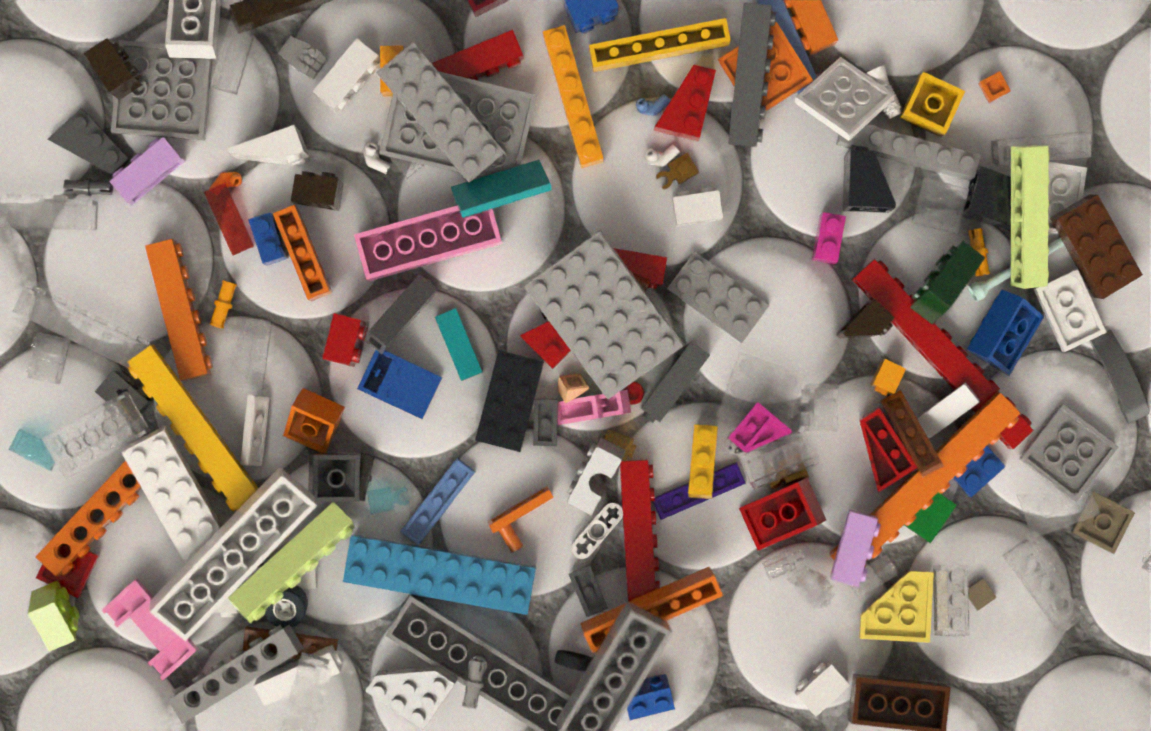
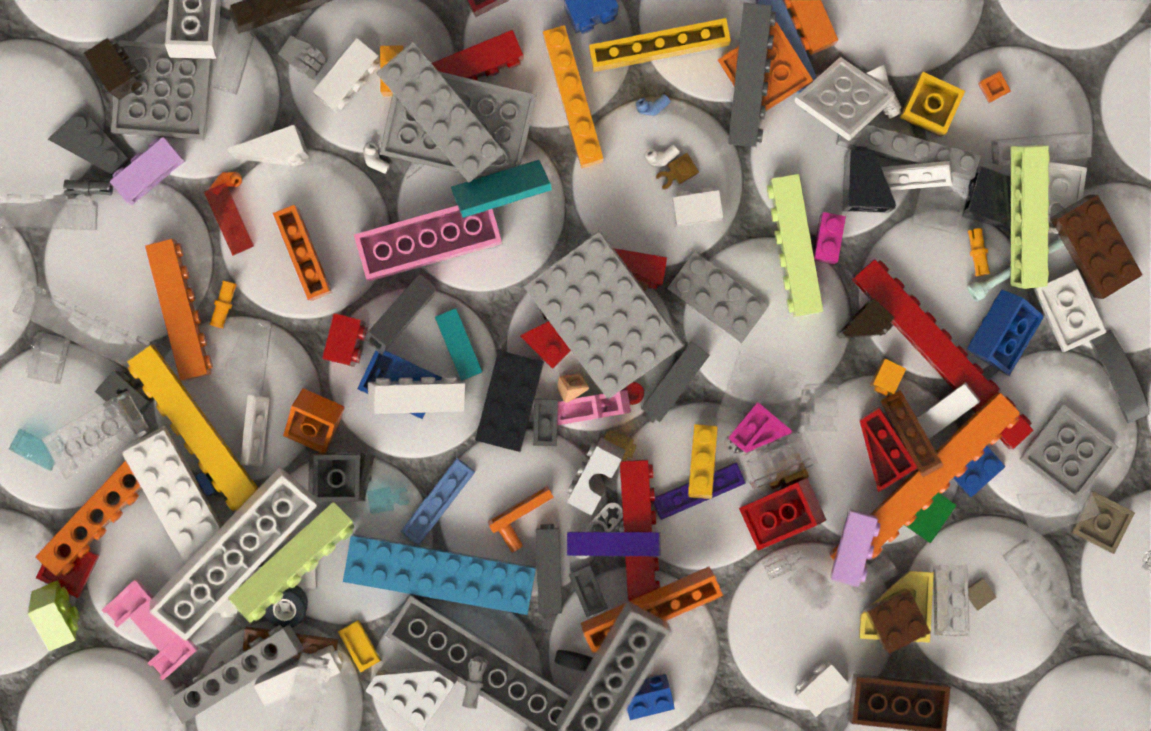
(205, 482): none -> blue tile
(268, 239): blue brick -> none
(317, 190): dark brown brick -> none
(359, 645): none -> yellow tile
(416, 396): none -> white brick
(548, 569): none -> dark grey brick
(613, 544): none -> dark purple tile
(688, 107): red wedge -> none
(795, 245): none -> yellowish green brick
(897, 620): none -> reddish brown brick
(918, 175): none -> white tile
(946, 281): dark green brick -> none

